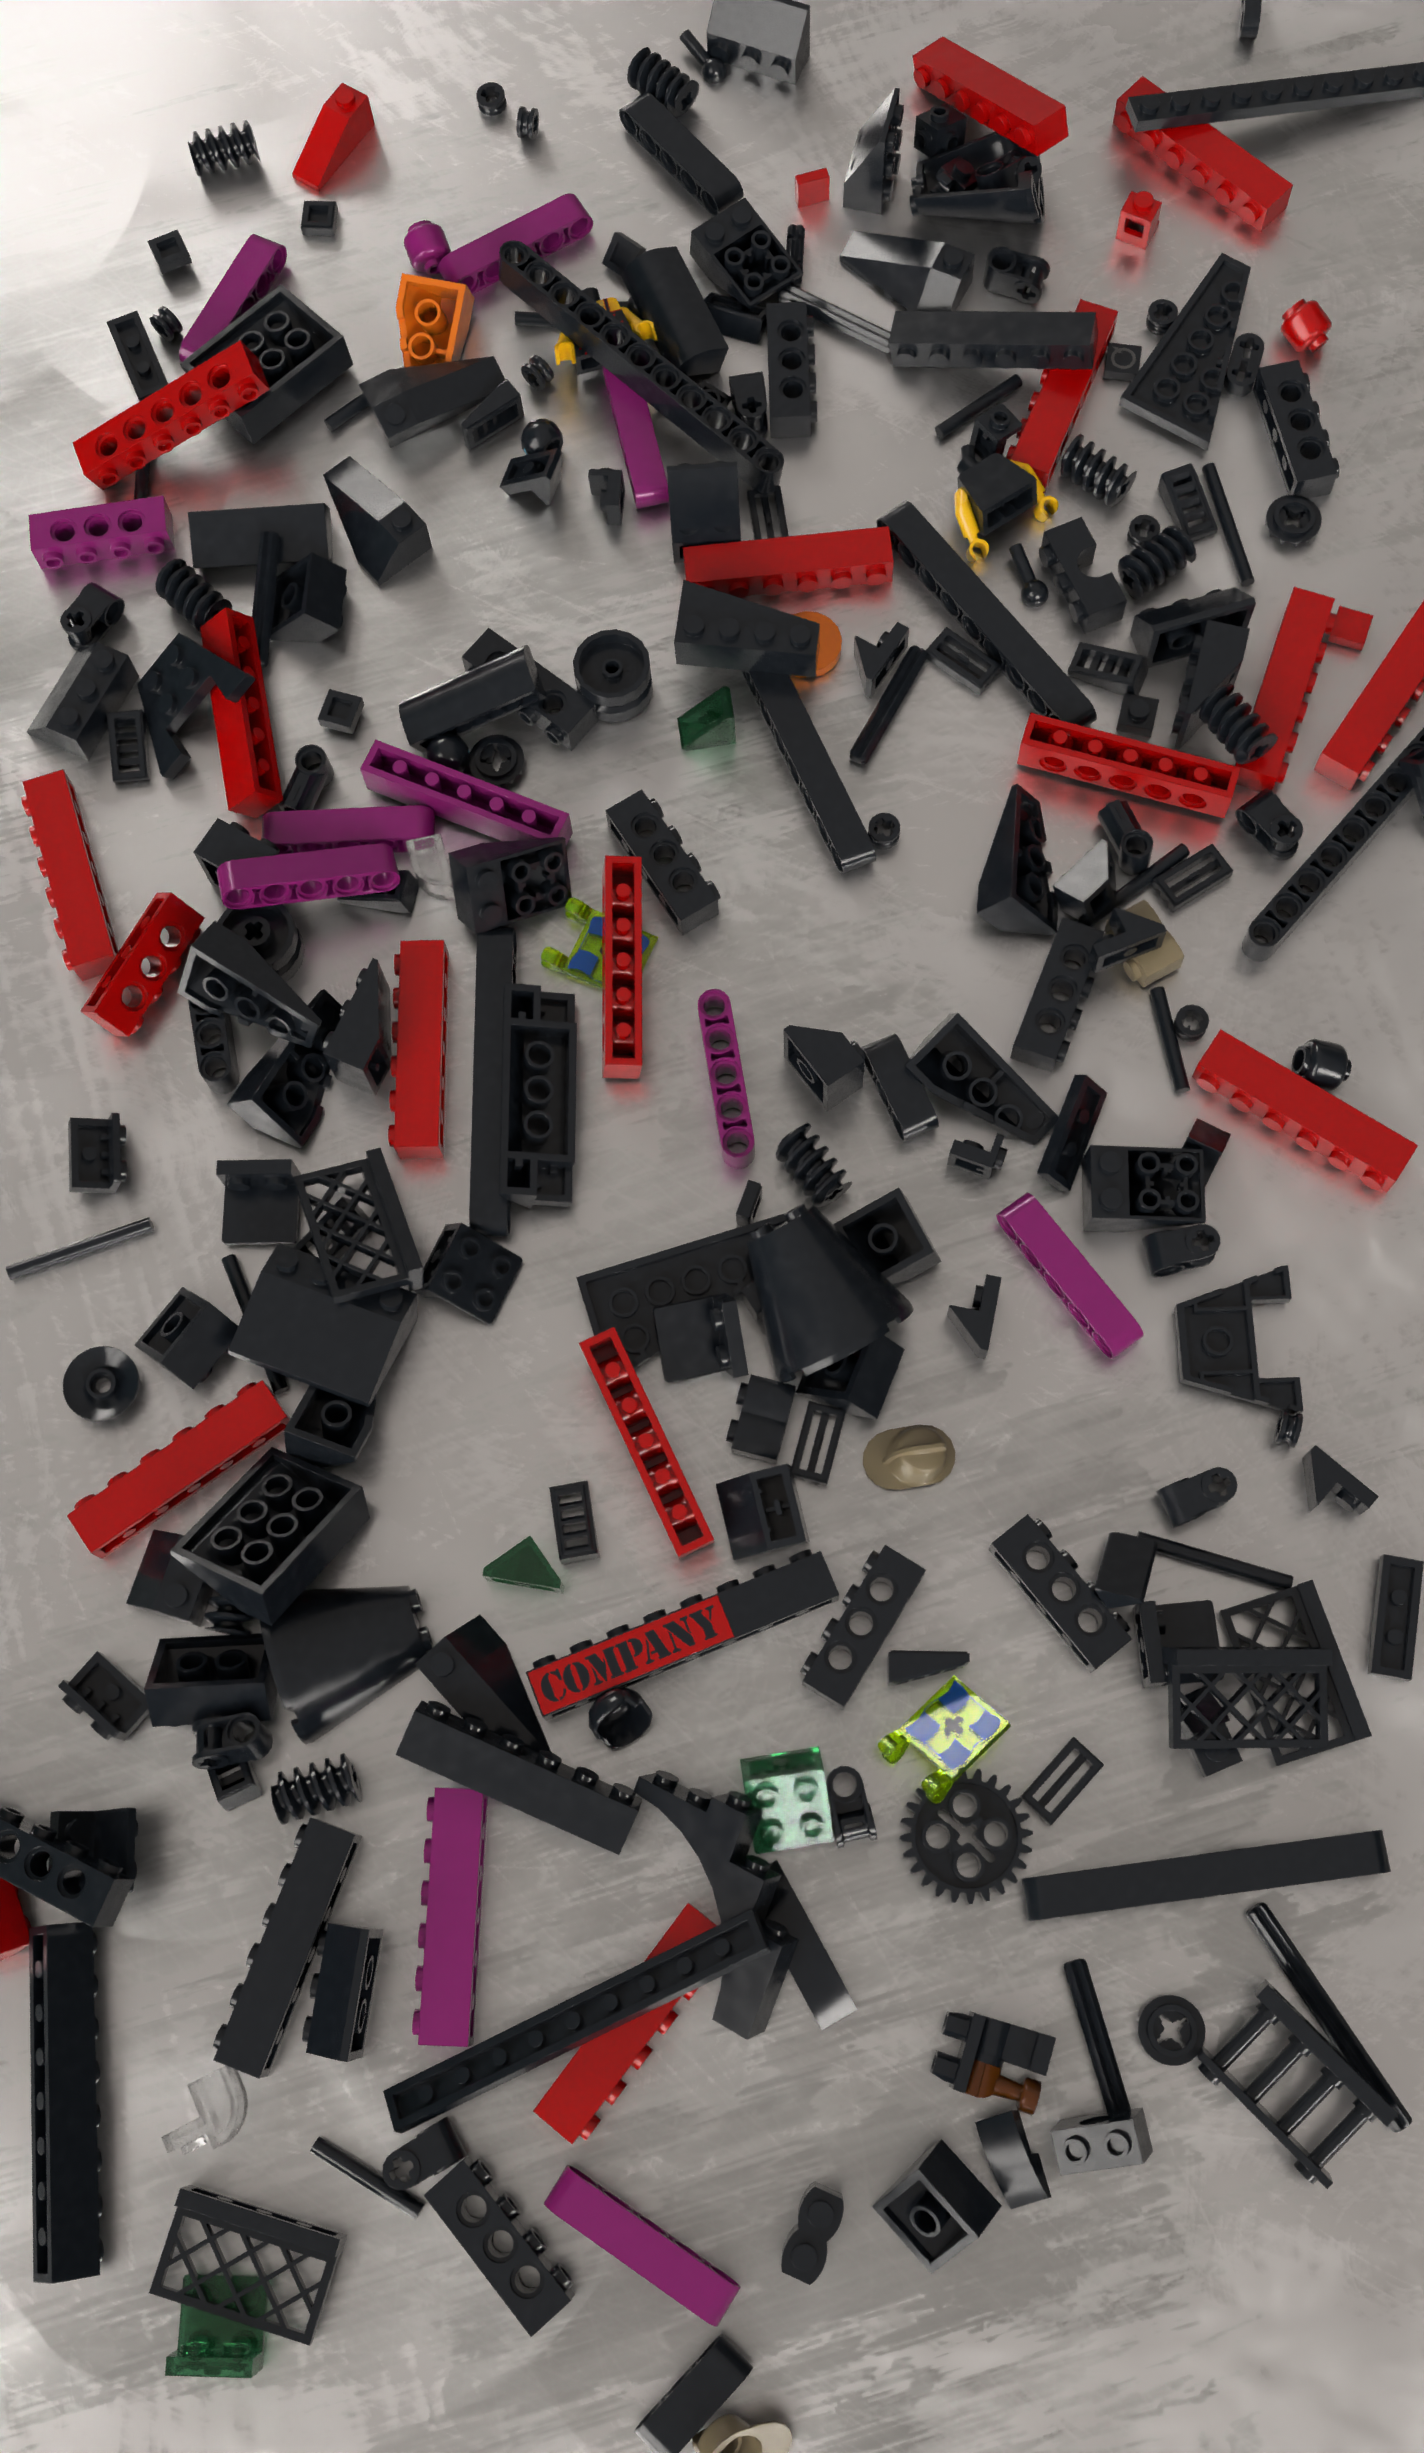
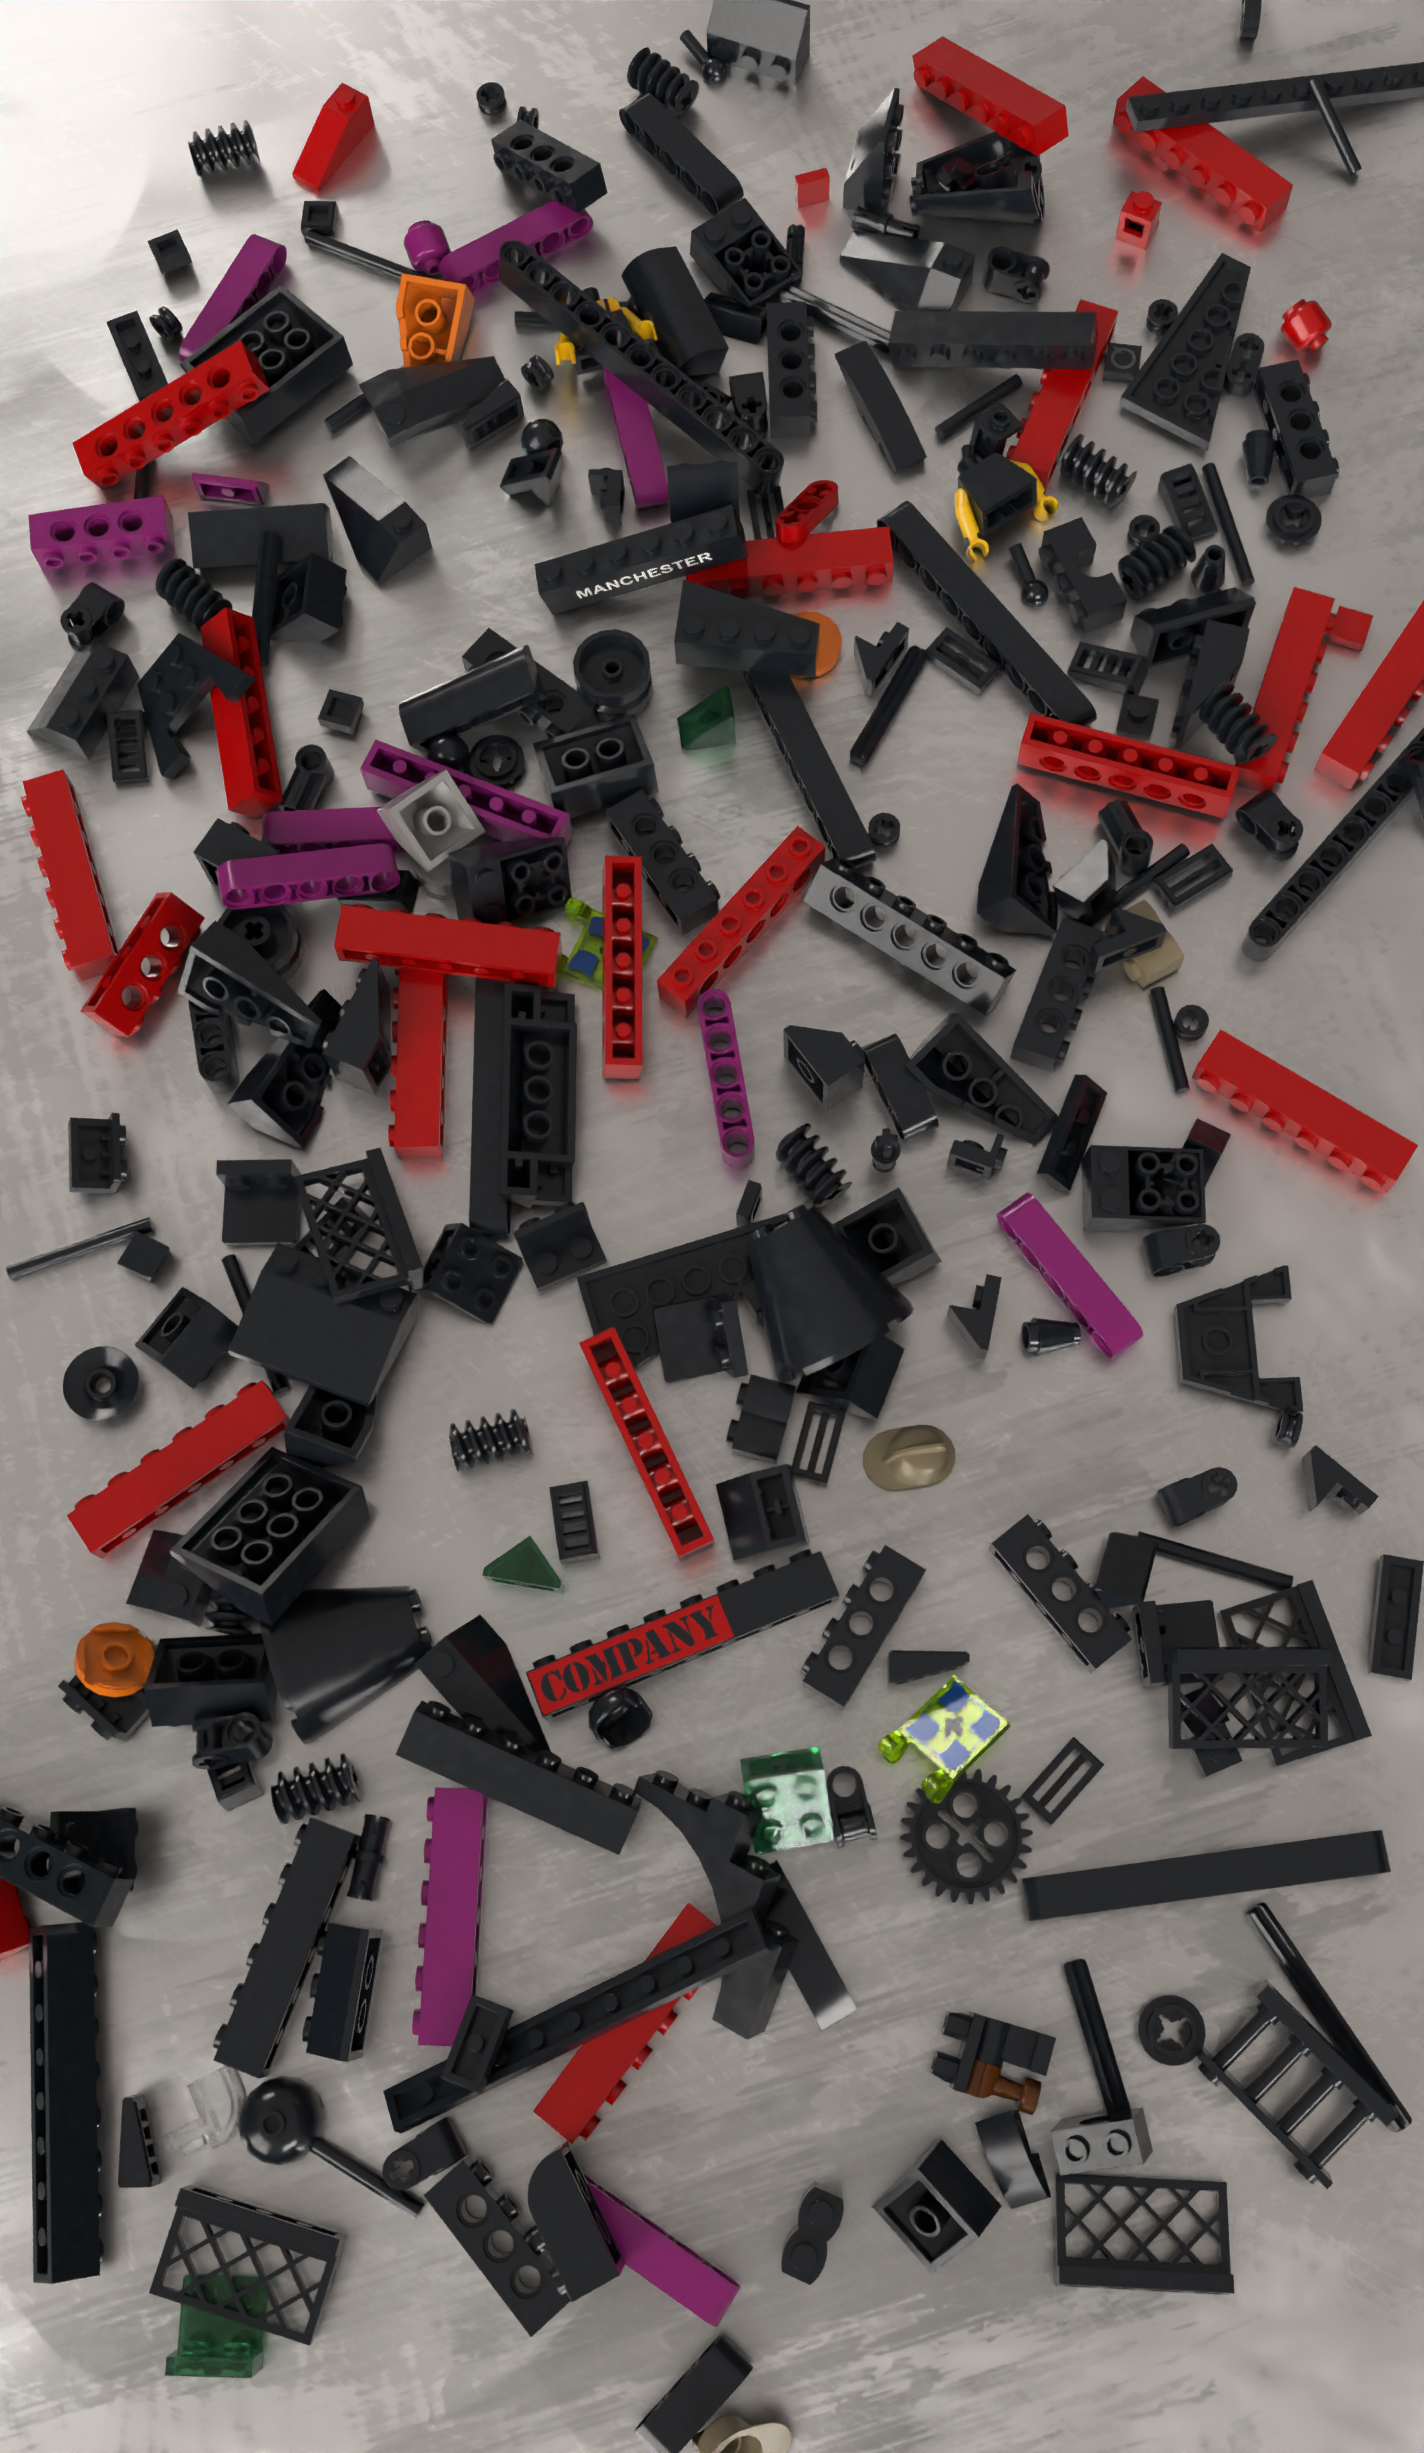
(114, 1659): none -> orange tile
(137, 2153): none -> black slope
(143, 1256): none -> black slope
(230, 489): none -> magenta slope
(281, 2120): none -> black cylinder
(358, 256): none -> black bar
(368, 1857): none -> black pin
(431, 820): none -> light grey slope
(448, 945): none -> red brick
(477, 2044): none -> black plate
(490, 1439): none -> black piece
(549, 166): none -> black brick
(559, 1245): none -> black bracket
(571, 2226): none -> black brick
(596, 766): none -> black slope
(621, 252): black plate -> none
(641, 560): none -> black brick
(741, 921): none -> red brick
(806, 511): none -> red beam
(880, 406): none -> black slope
(883, 224): none -> black pin
(885, 1151): none -> black axle
(920, 955): none -> brick
(939, 130): black brick -> none
(1049, 1335): none -> black cone
(1151, 2274): none -> black fence
(1209, 570): none -> black cone
(1258, 455): none -> black cone
(1322, 1063): black head -> none
(1334, 126): none -> black bar

